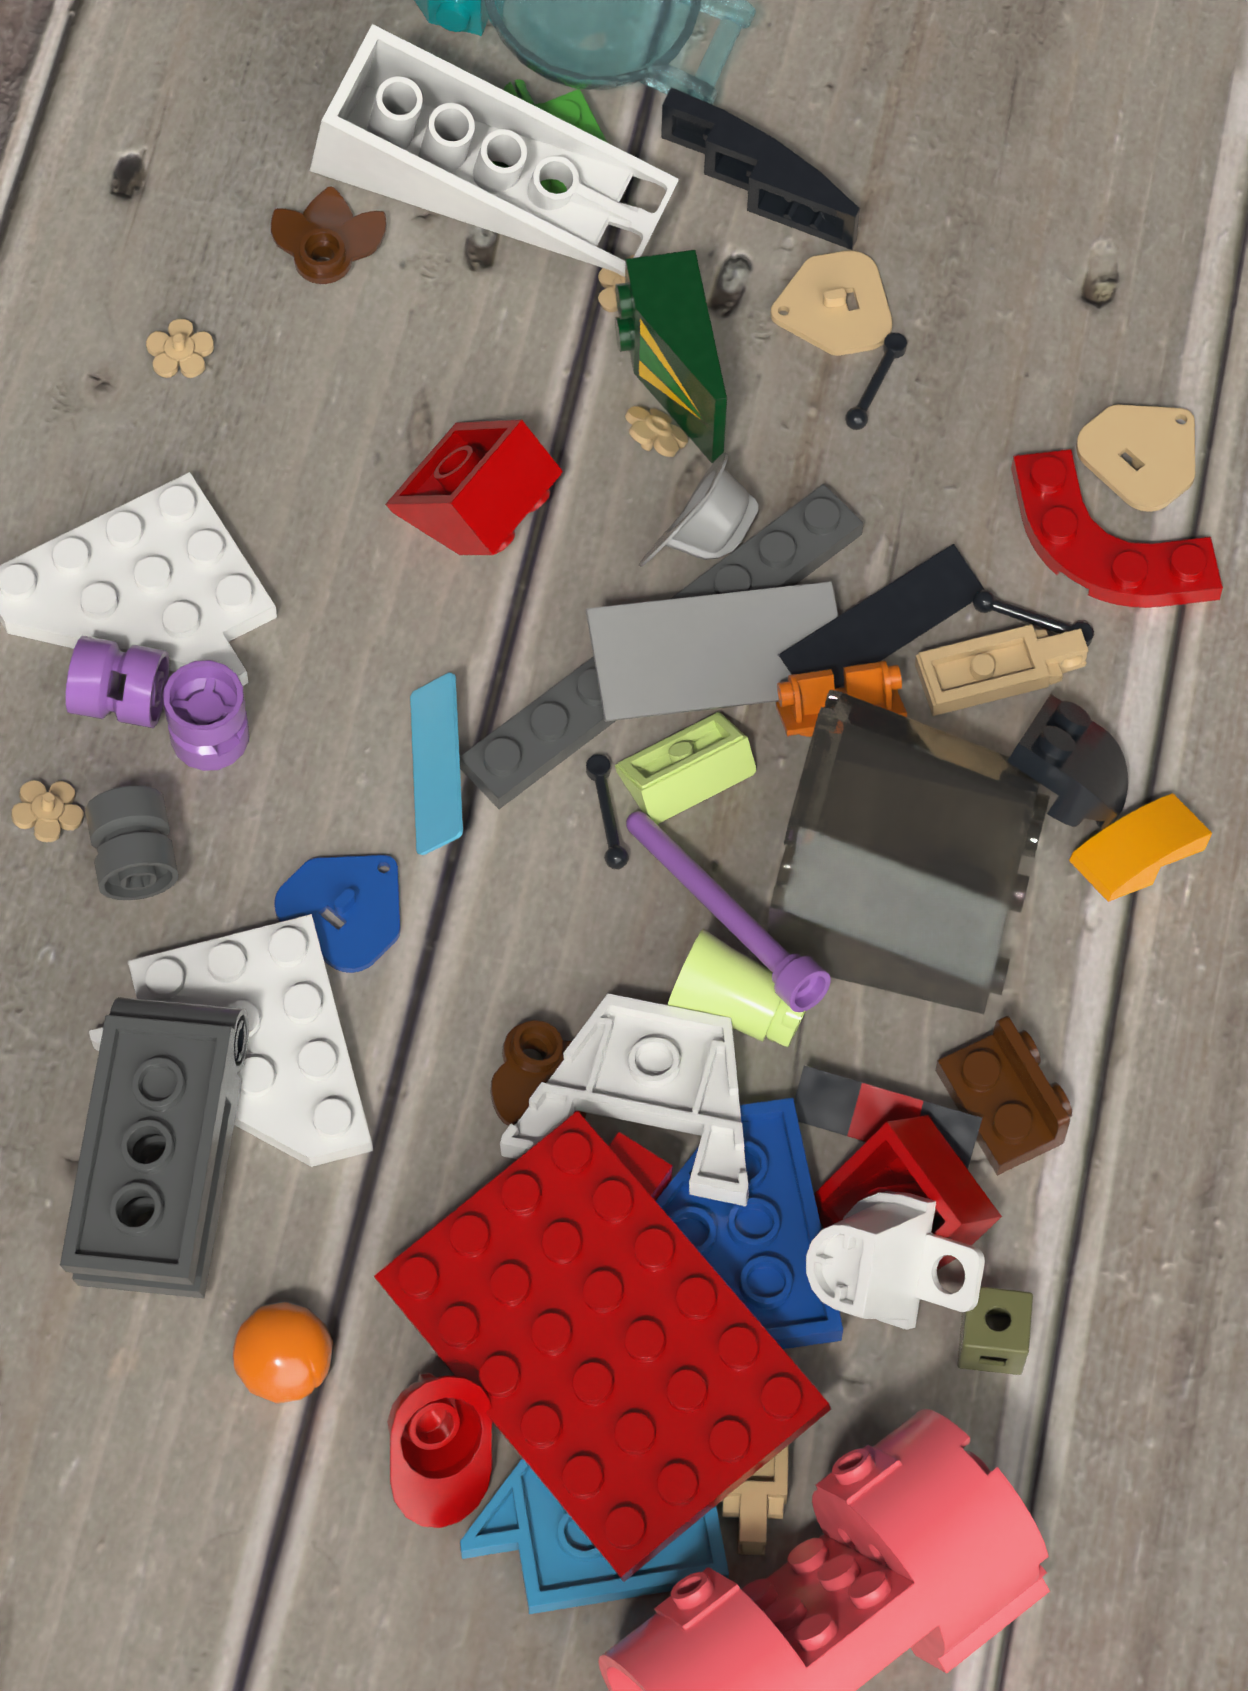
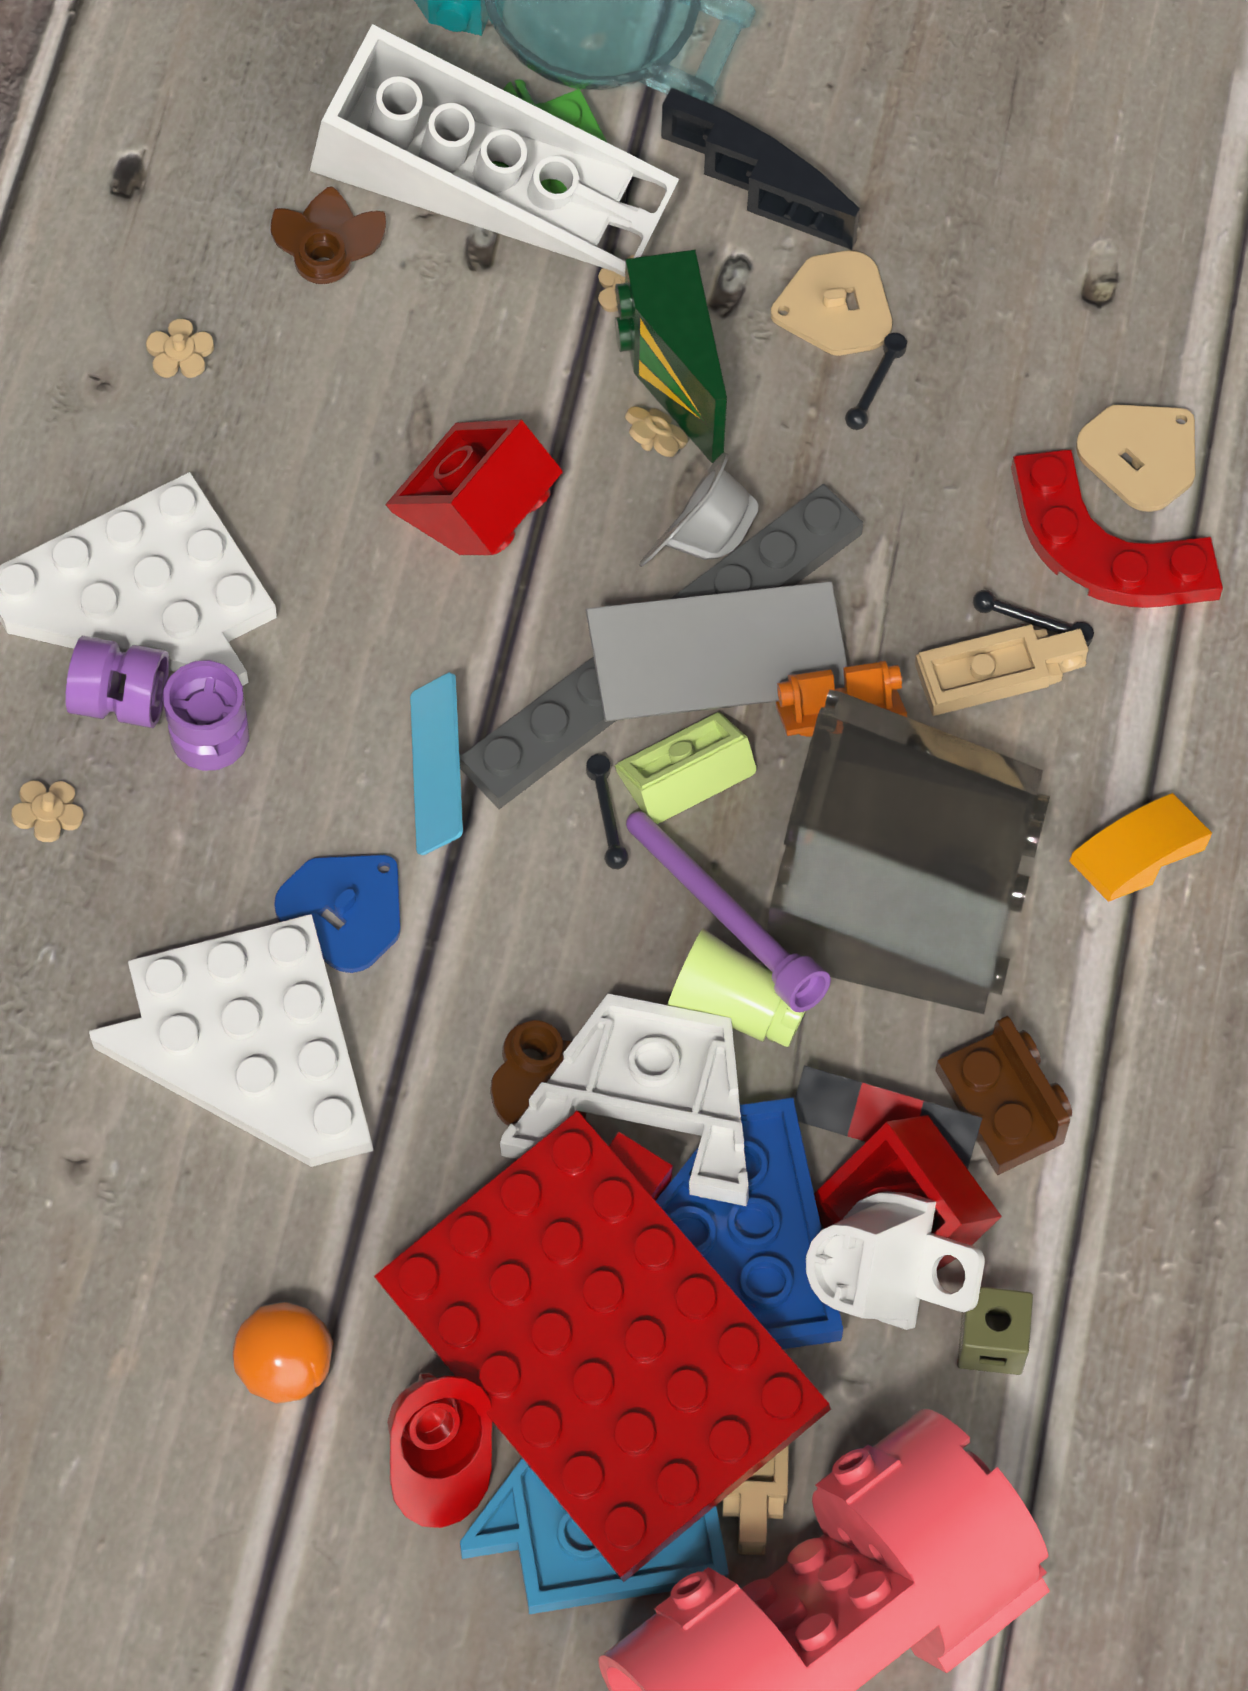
(132, 843): dark grey wheel -> none
(157, 1084): dark grey hinge -> none
(887, 618): black sticker -> none
(1075, 762): black slope -> none

